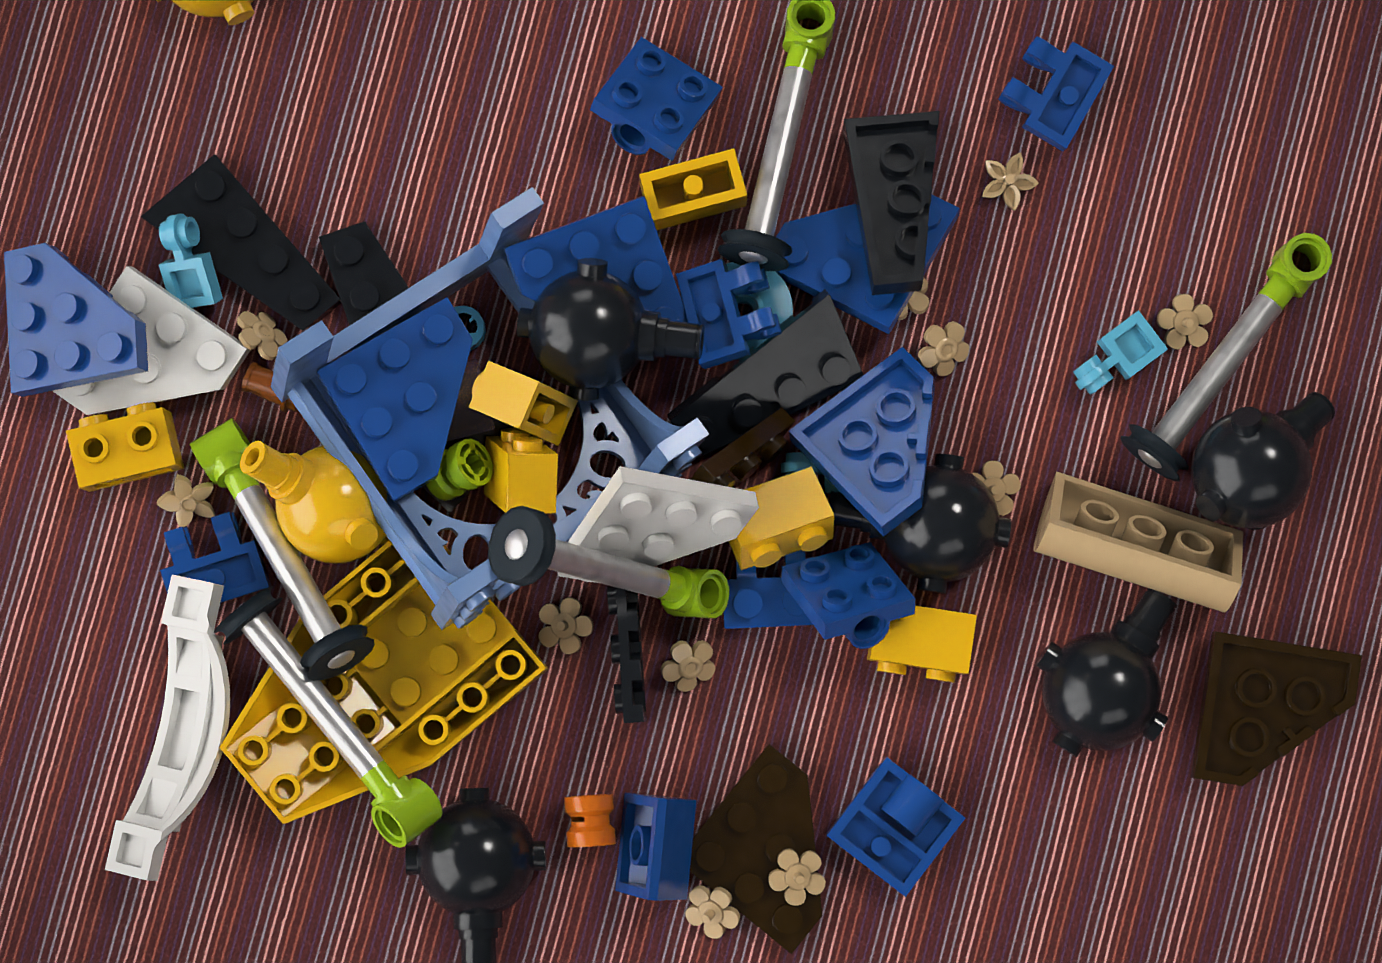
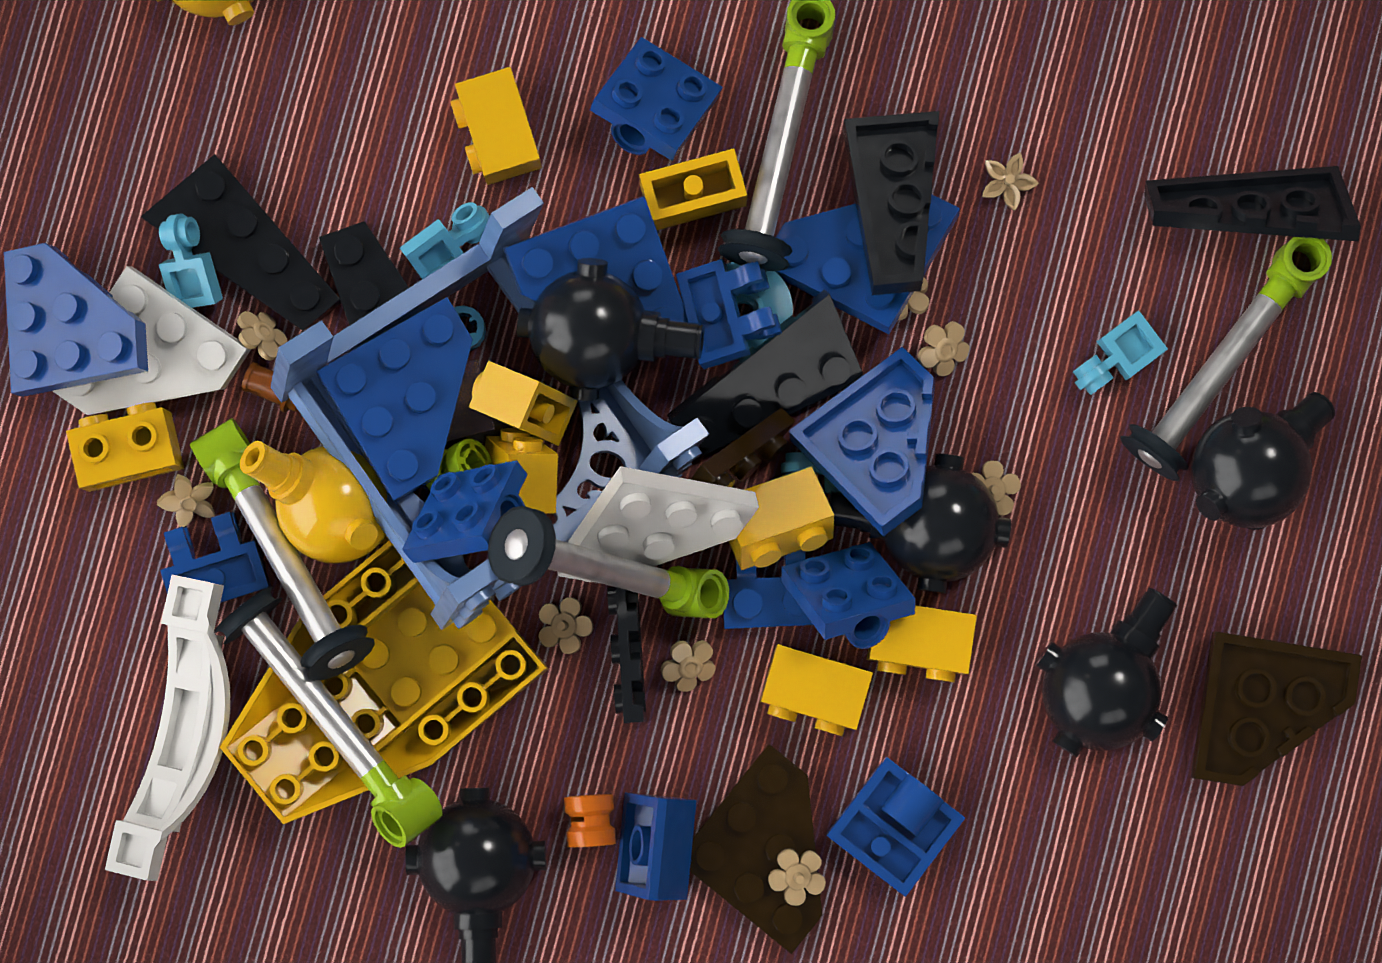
(437, 246): none -> medium azure plate
(464, 511): none -> blue plate
(497, 125): none -> yellow brick
(712, 910): tan plant -> none
(815, 688): none -> yellow brick
(1067, 95): blue plate -> none
(1141, 542): tan brick -> none
(1185, 322): tan plant -> none
(1264, 202): none -> black wing

